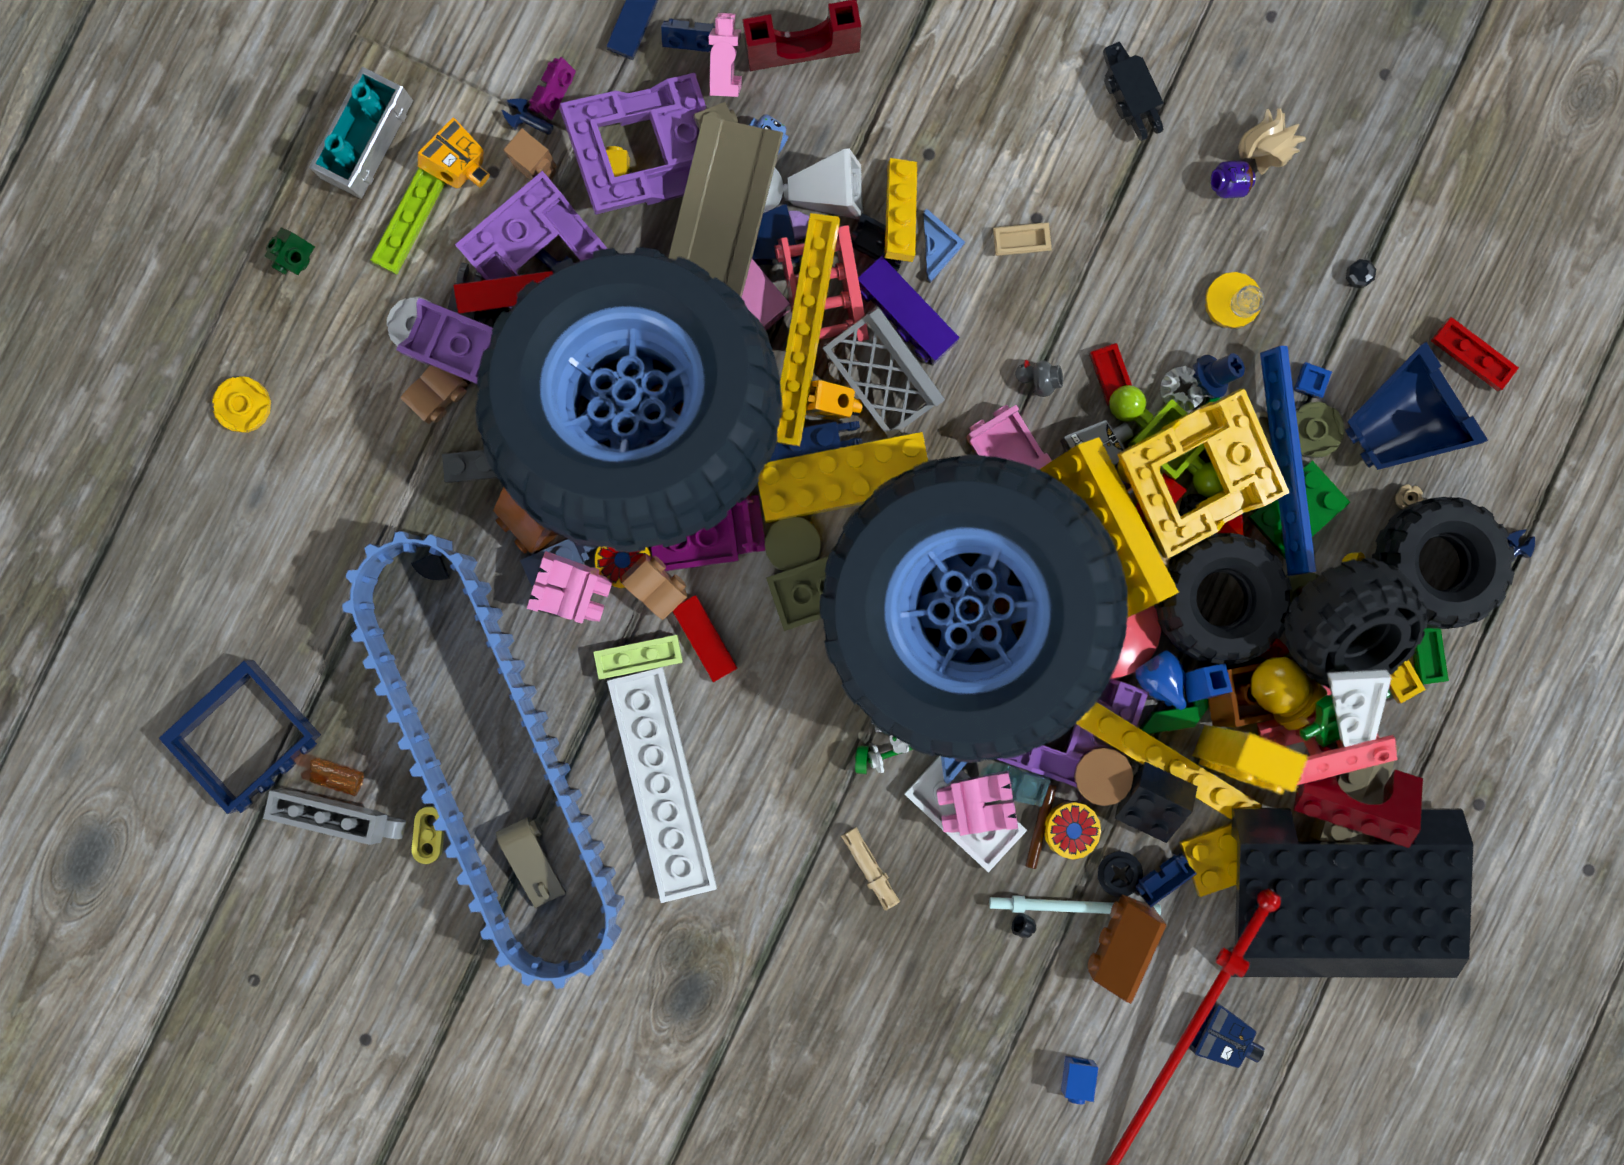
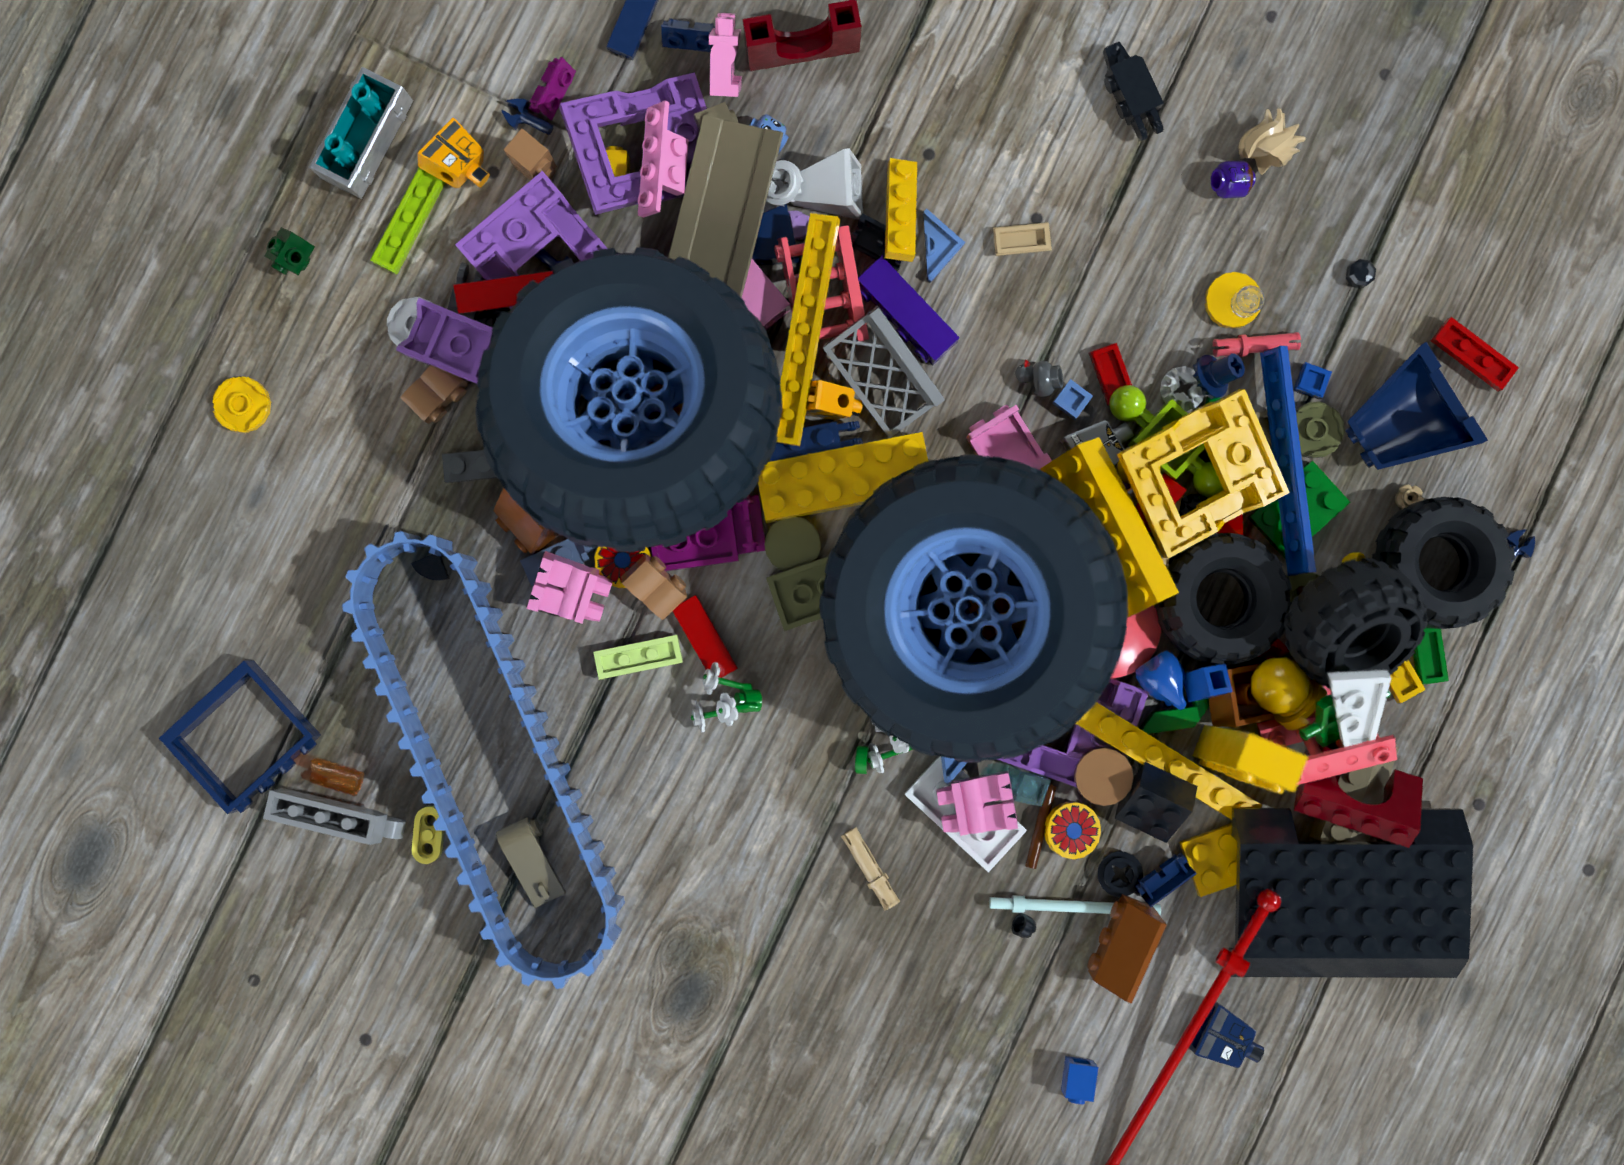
(662, 161): none -> bright pink bracket
(662, 785): white plate -> none
(727, 708): none -> plant
(792, 175): none -> white gear
(1072, 399): none -> medium blue plate
(1244, 345): none -> coral pin

